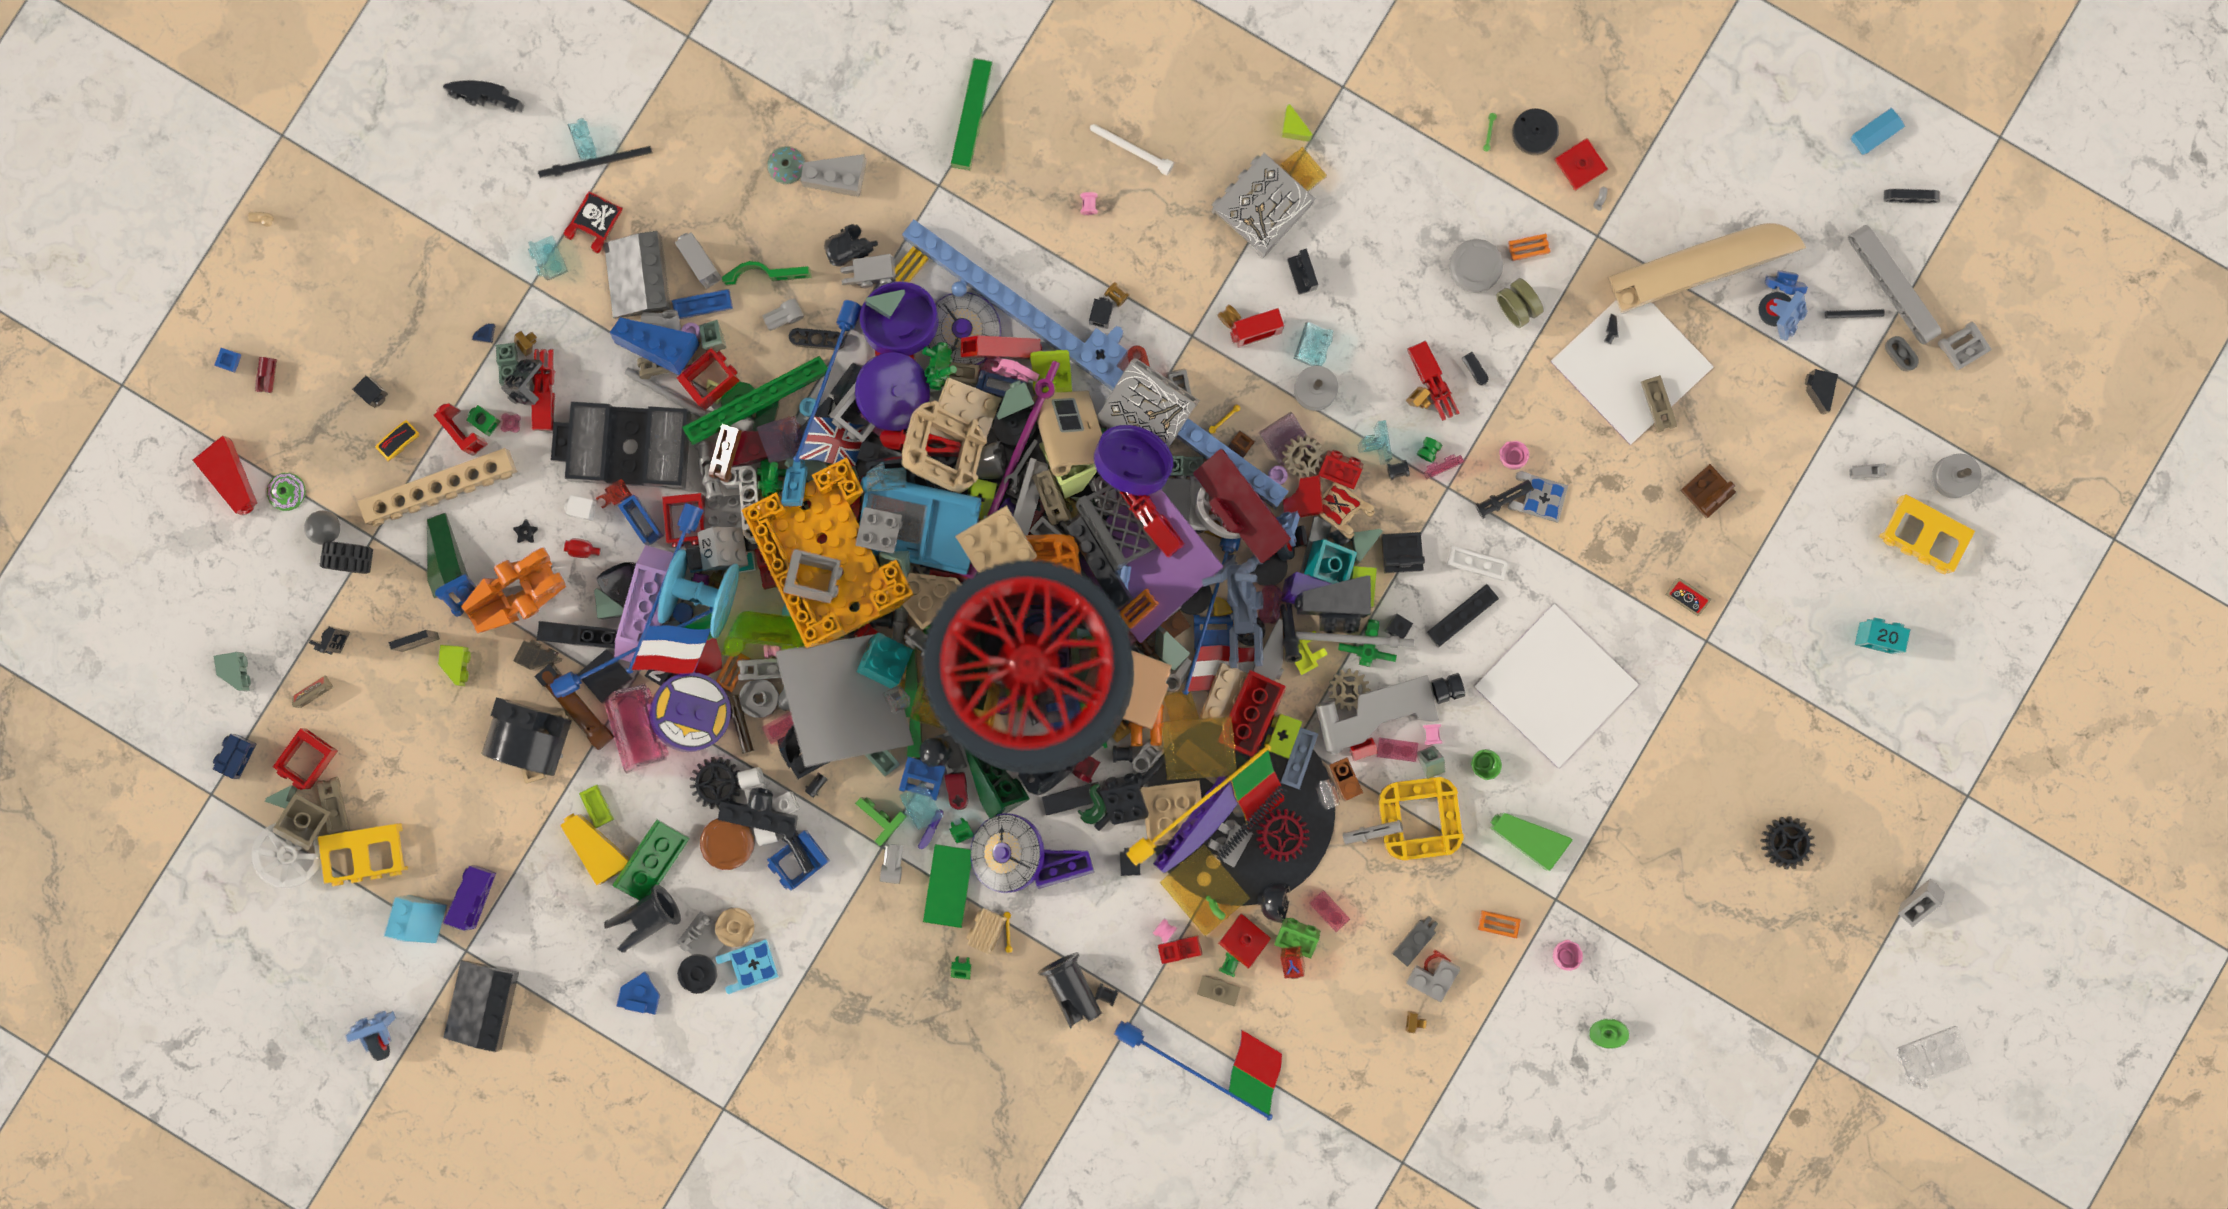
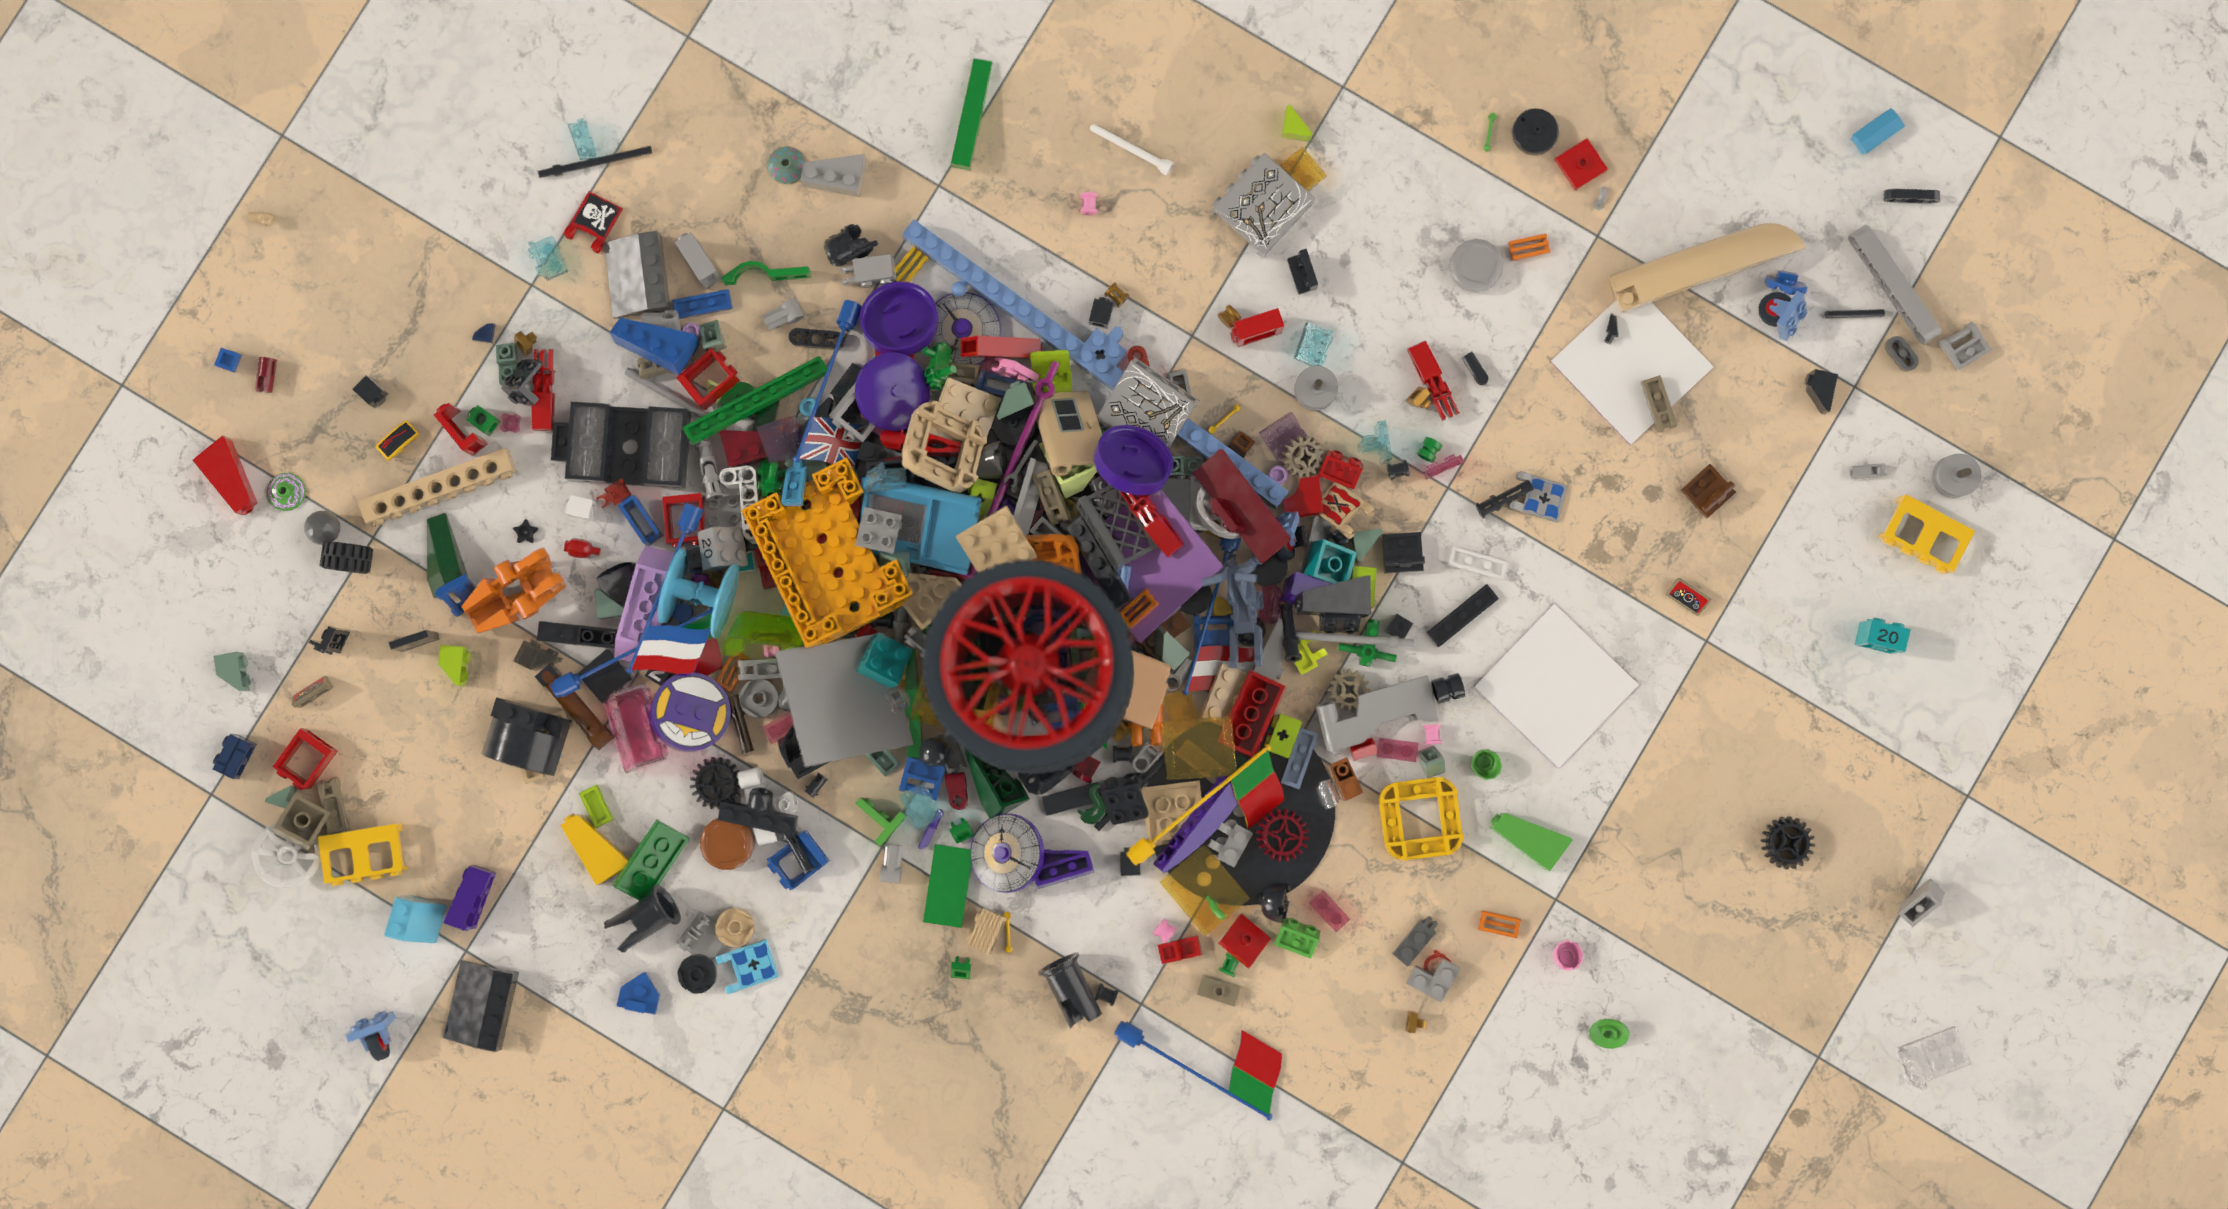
(478, 92): black slope -> none
(725, 453): plate -> none
(815, 561): light grey window -> none
(885, 303): sand green slope -> none
(1239, 835): black piece -> none
(1292, 962): clear red brick -> none
(1364, 834): light grey pin -> none
(1514, 455): bright pink hair -> none
(1519, 303): olive wheel -> none

